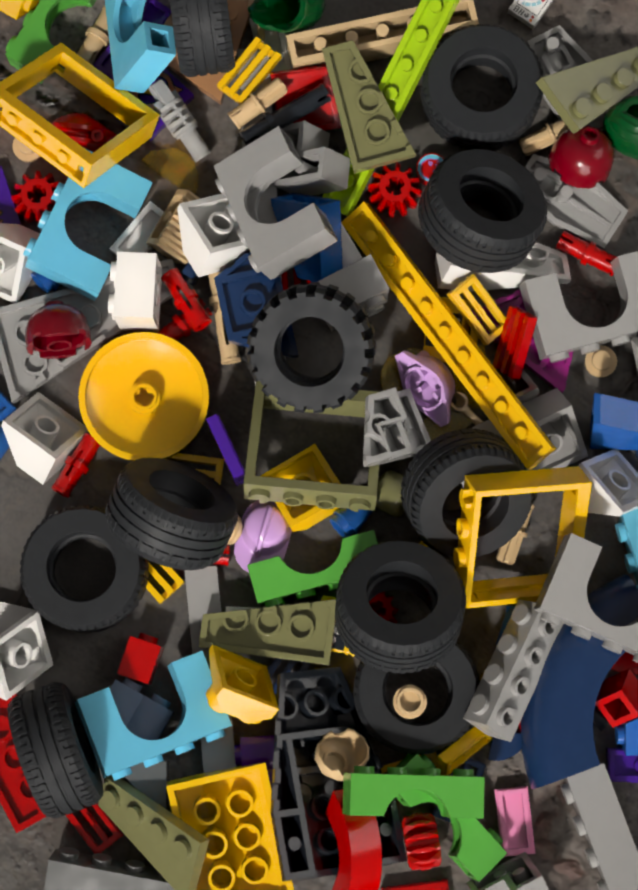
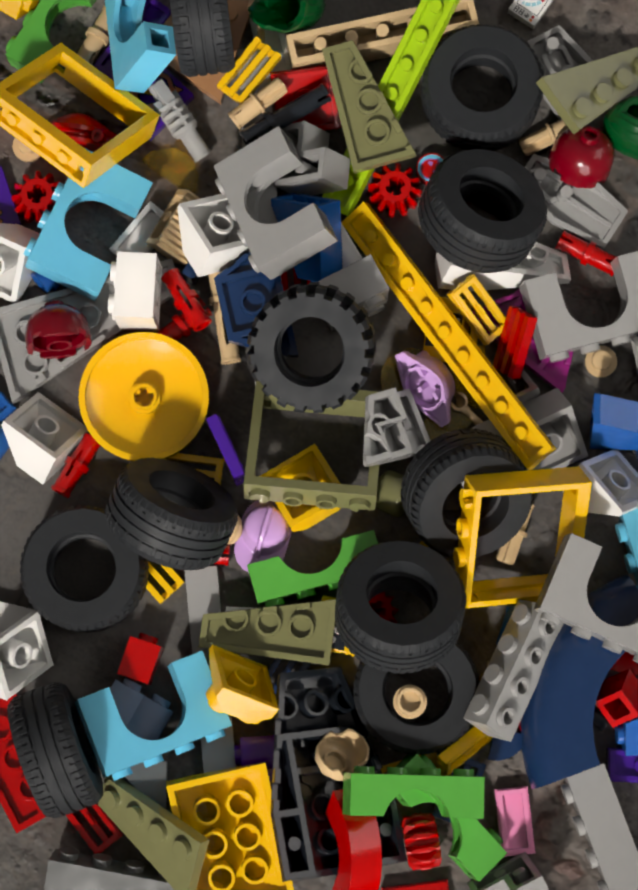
(349, 522): blue cone -> none

